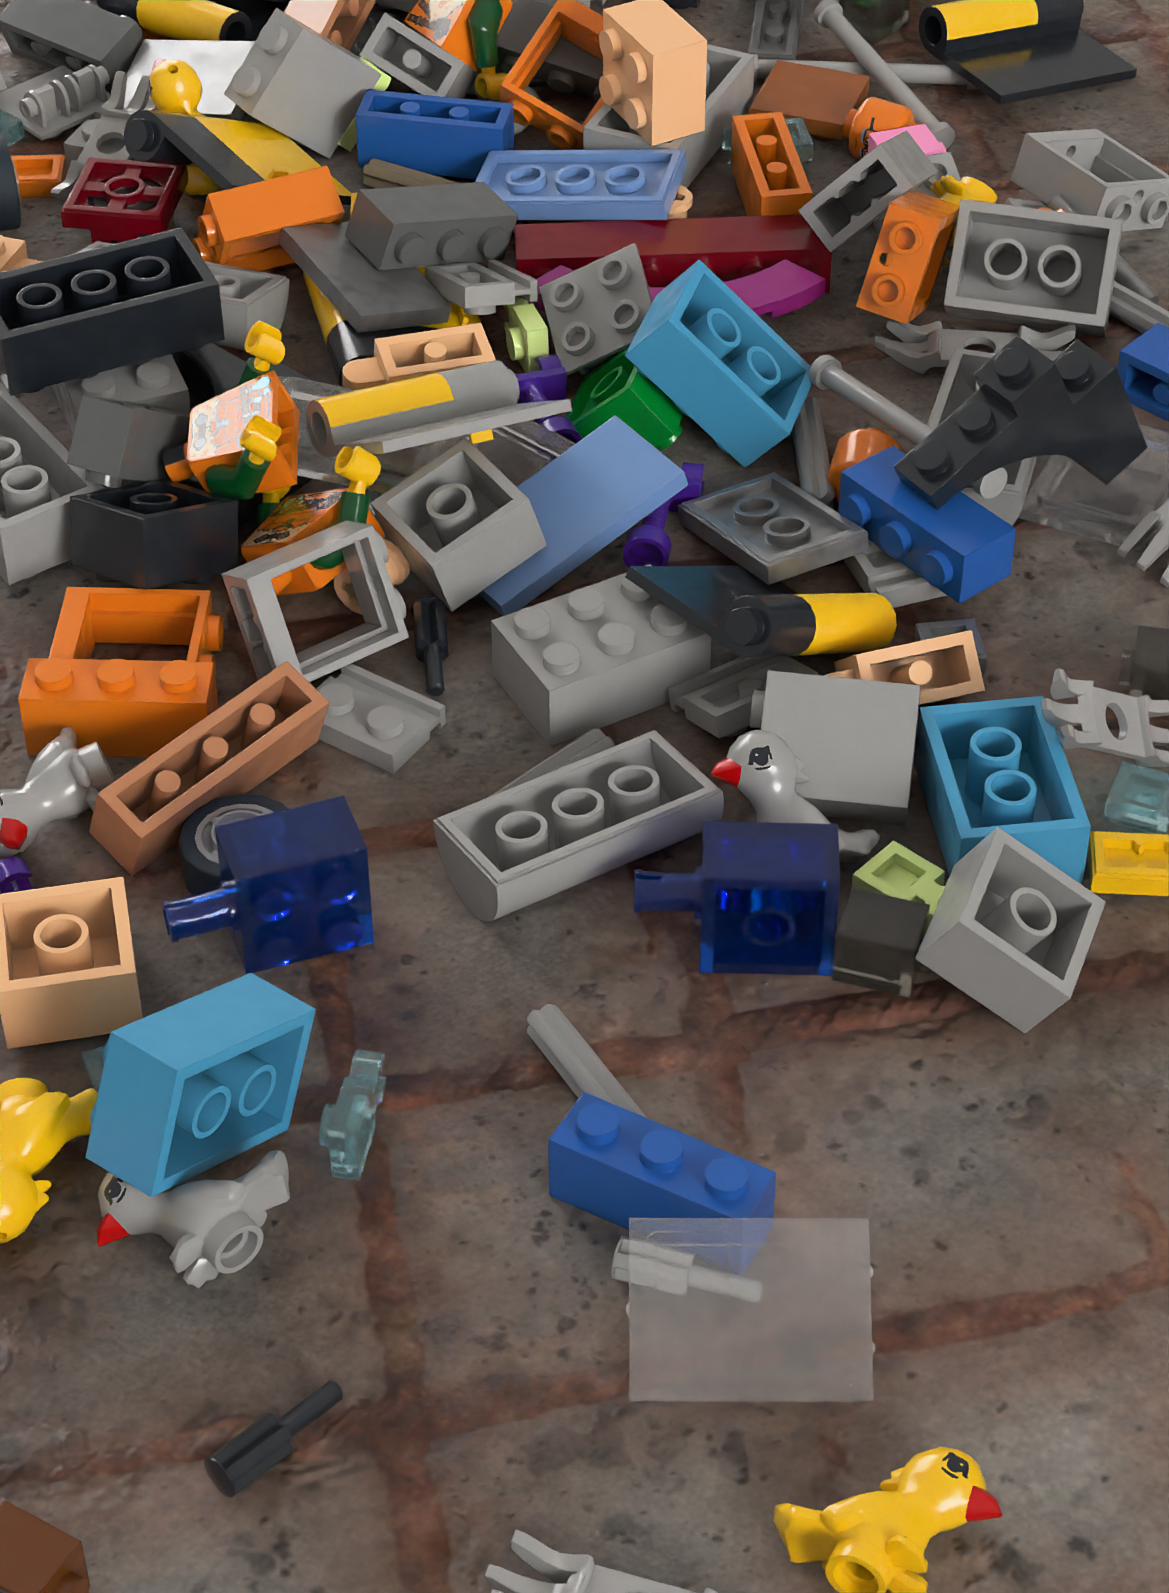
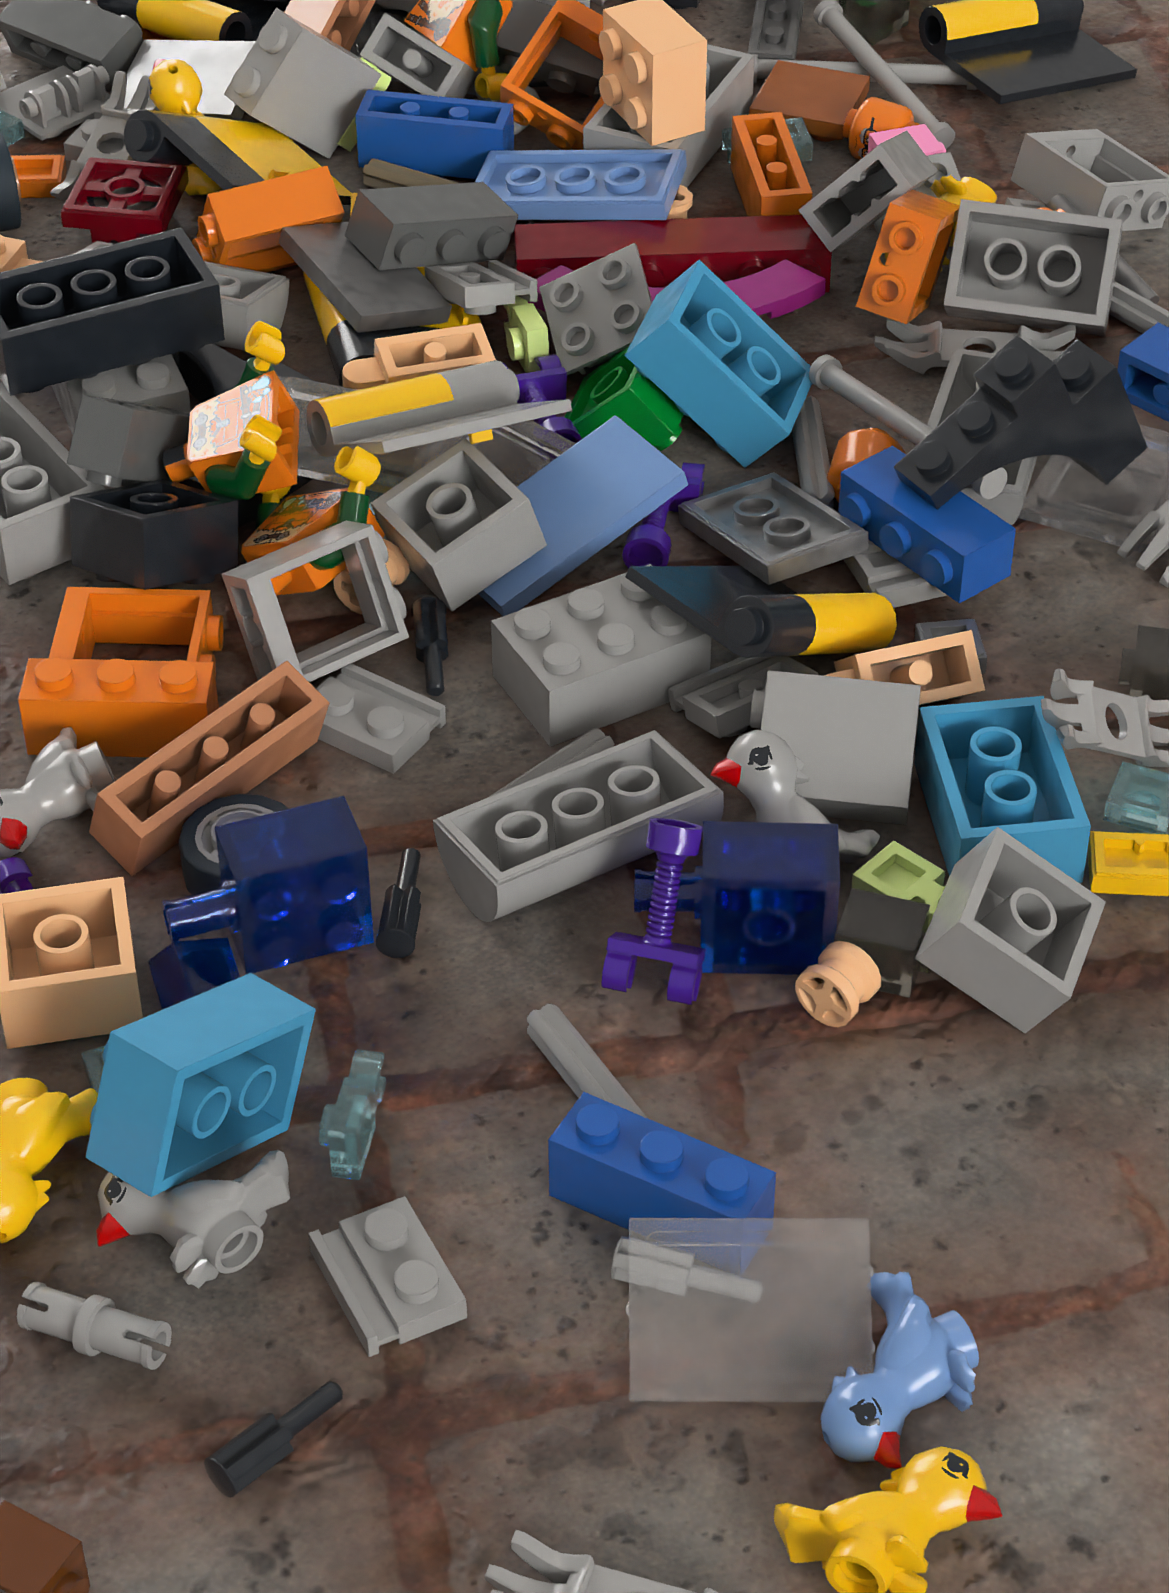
(94, 1325): none -> light grey pin
(191, 969): none -> clear blue slope
(388, 1276): none -> light grey plate
(401, 909): none -> black axle
(672, 843): none -> dark purple bar
(838, 983): none -> light nougat wheel
(913, 1367): none -> medium blue animal

